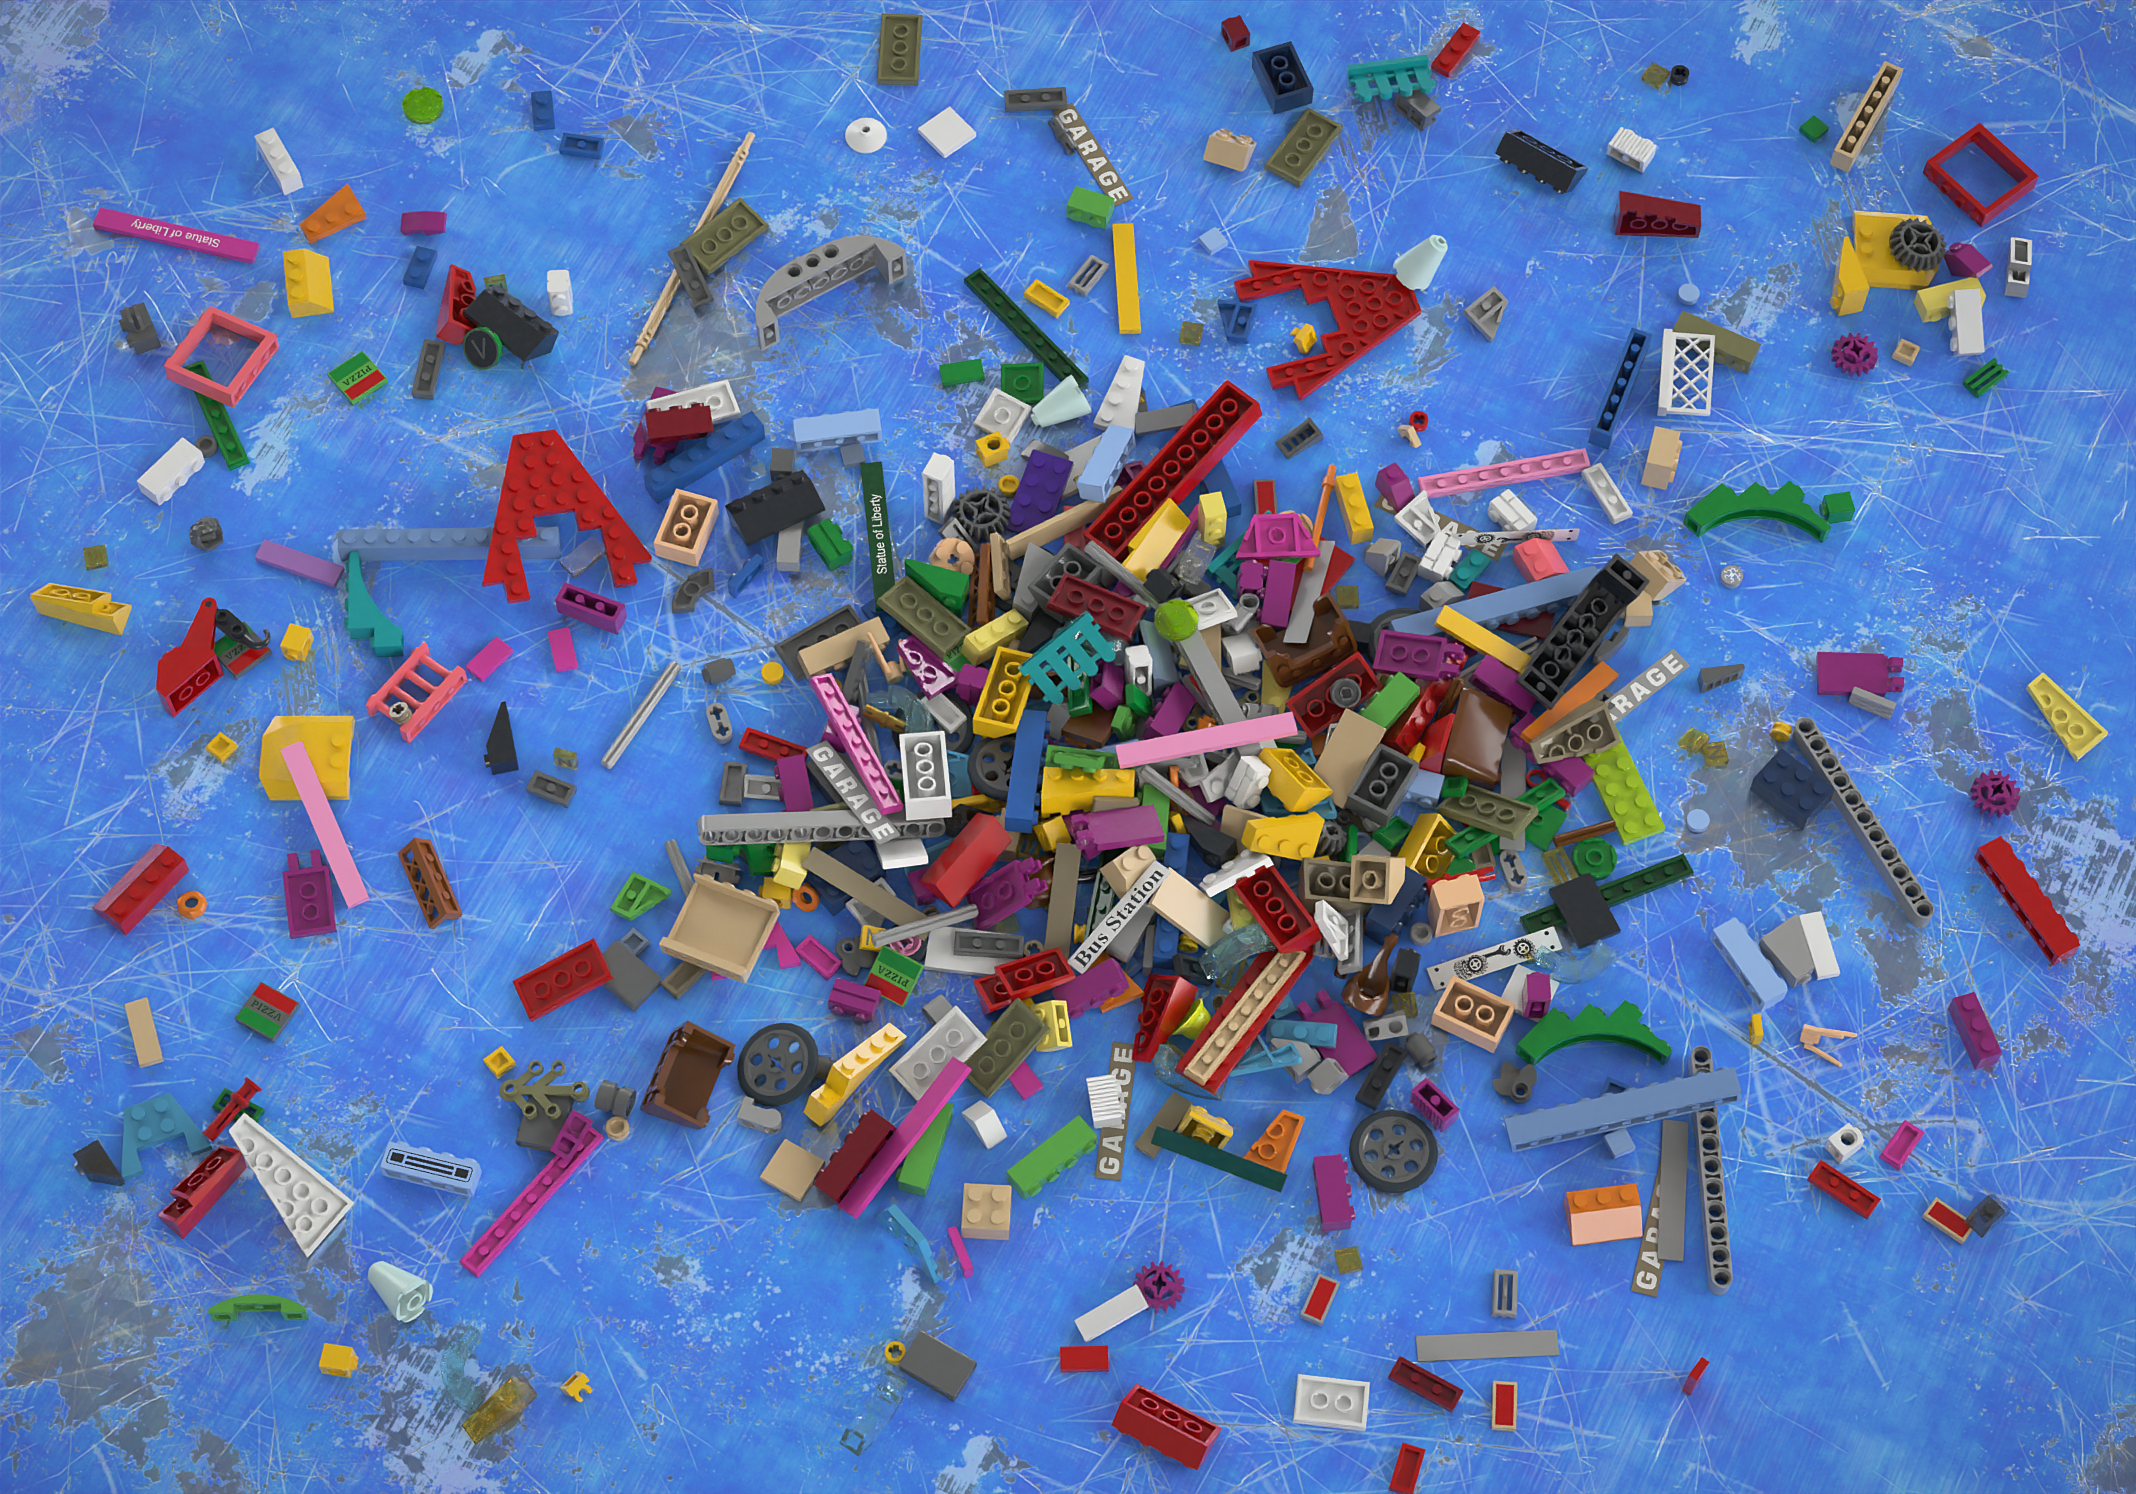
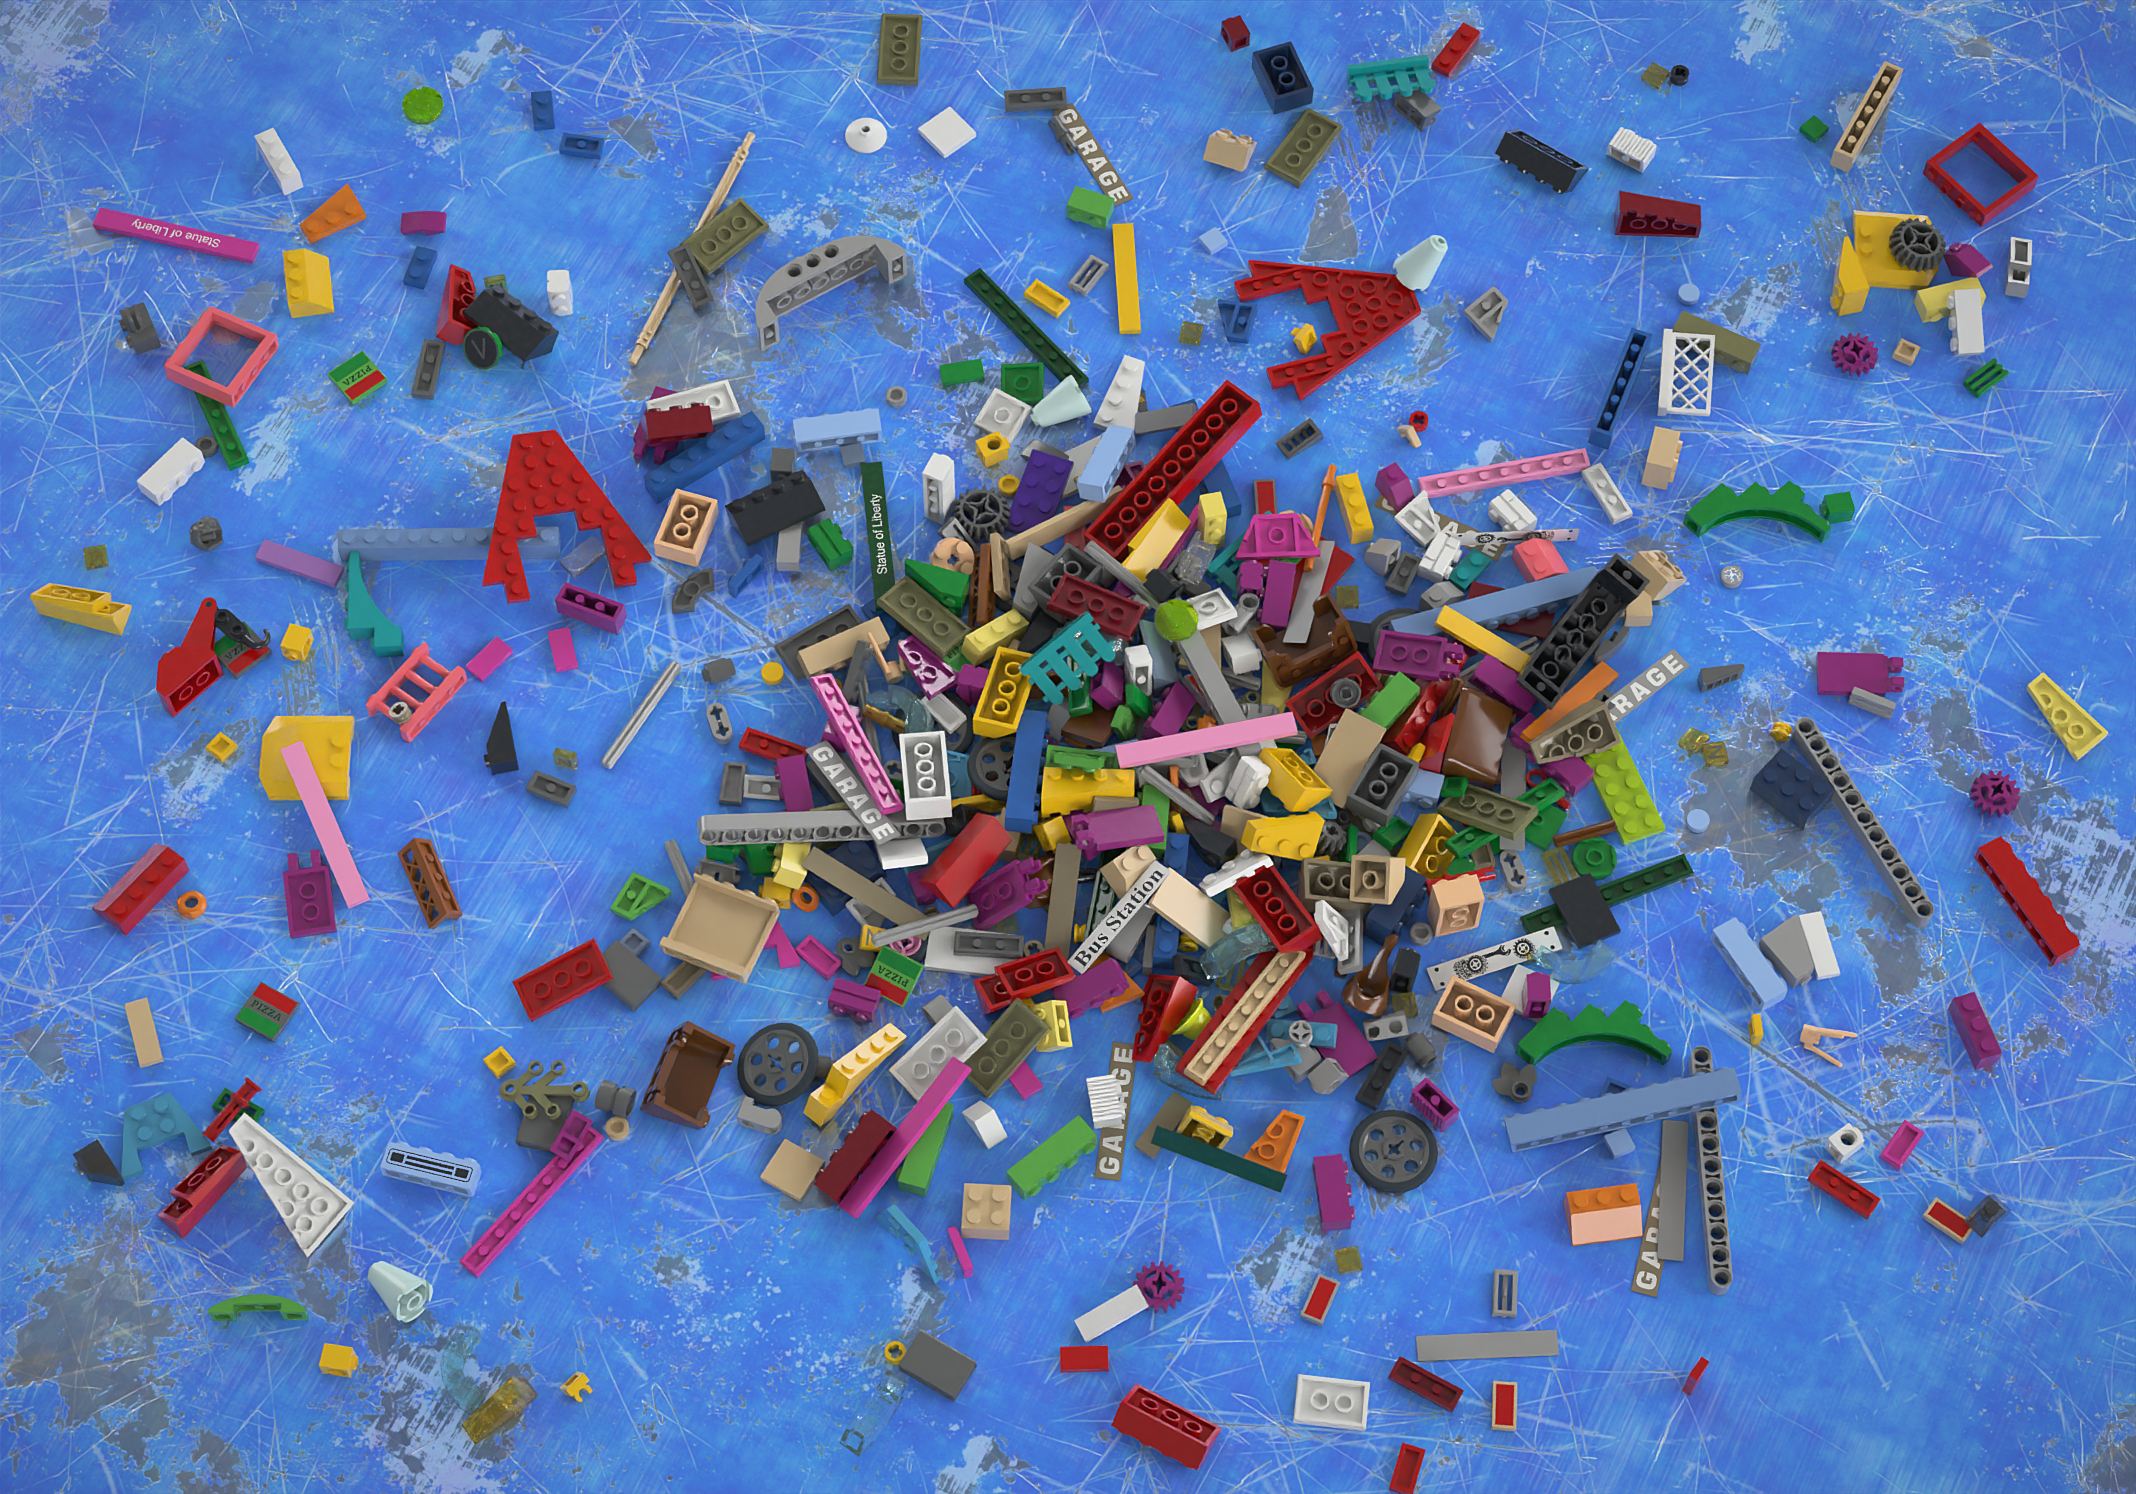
(896, 397): none -> light grey tile
(1300, 1028): none -> light grey wheel

